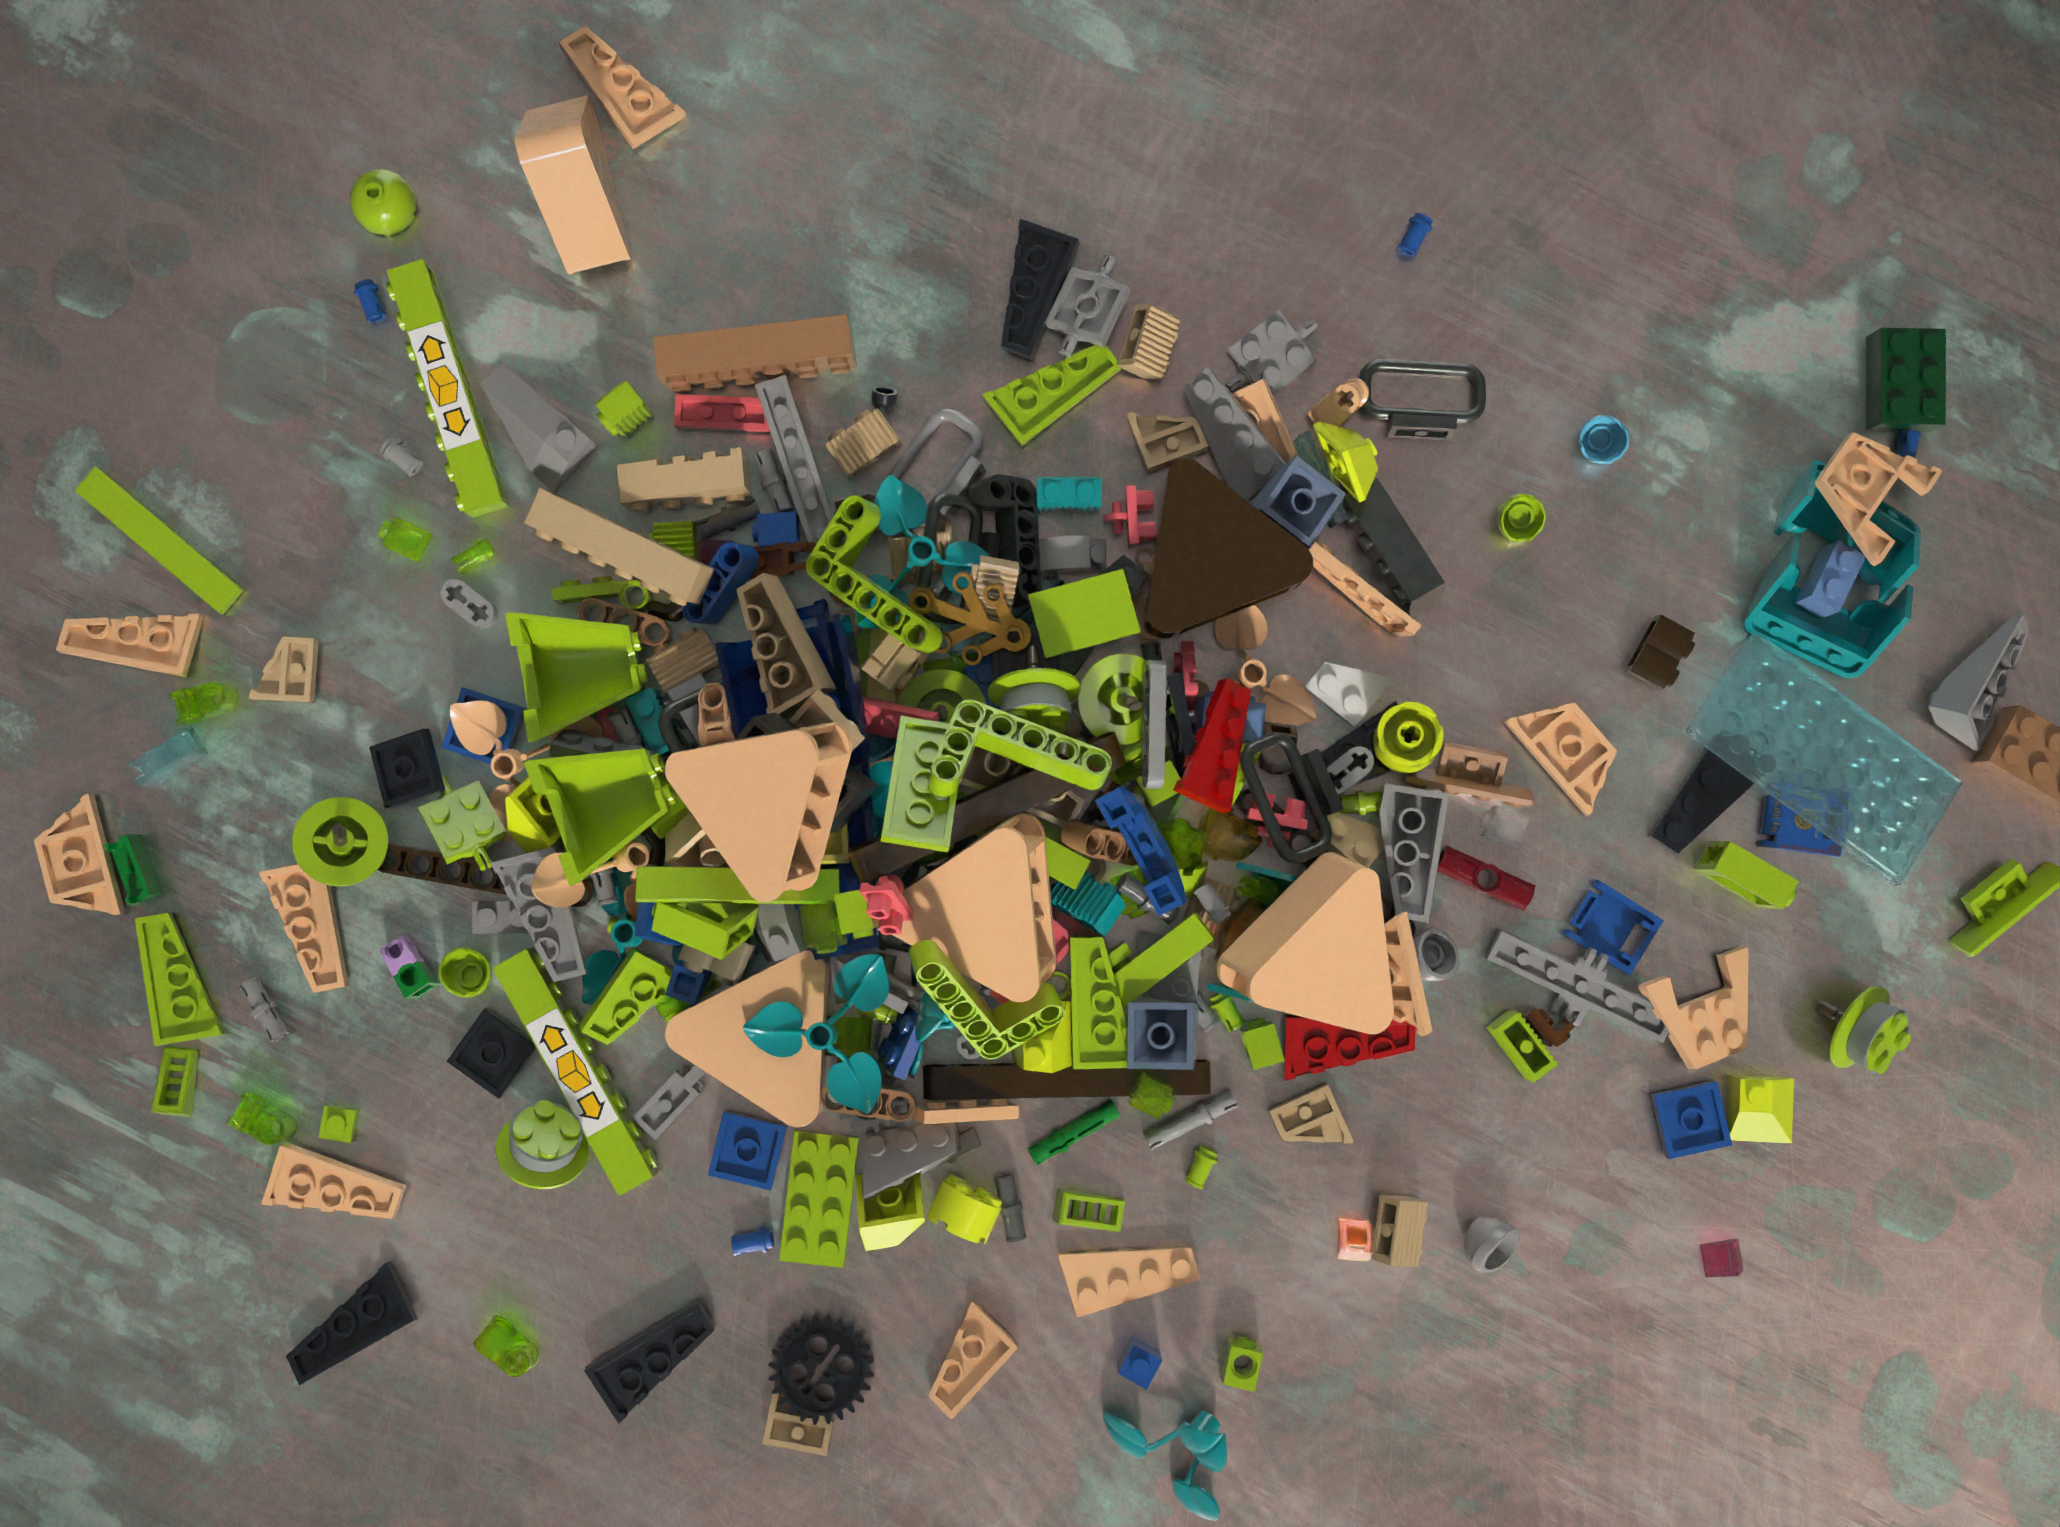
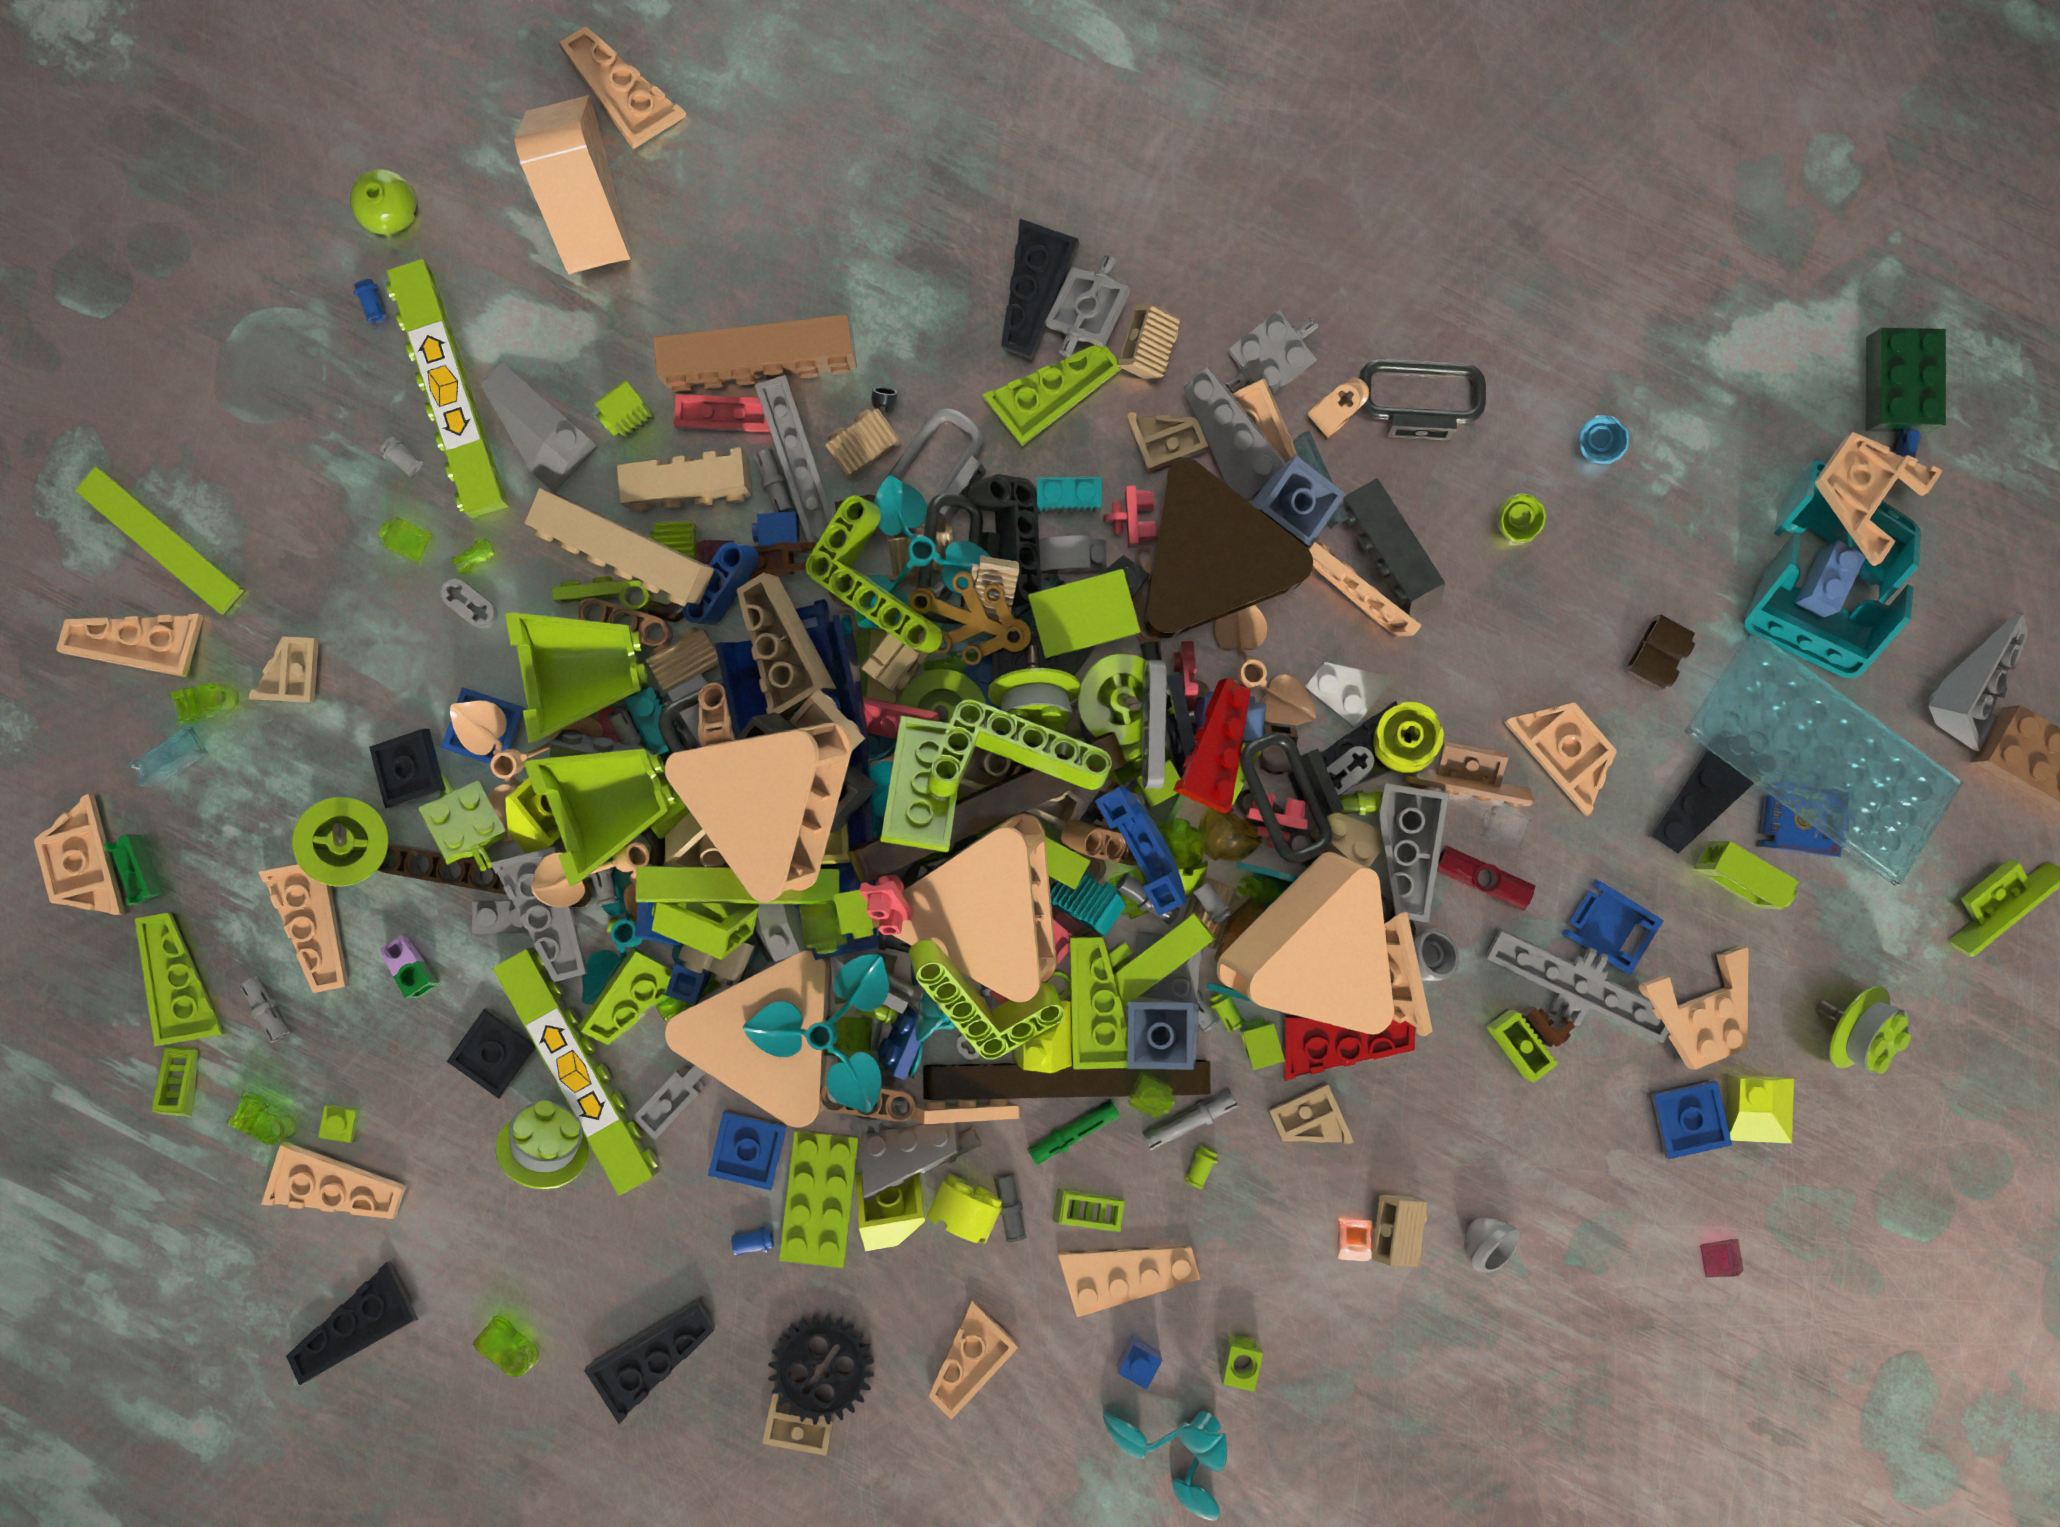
(465, 972): lime hair -> none
(727, 519): dark grey pin -> none
(1348, 458): neon yellow slope -> none
(1418, 228): blue pin -> none

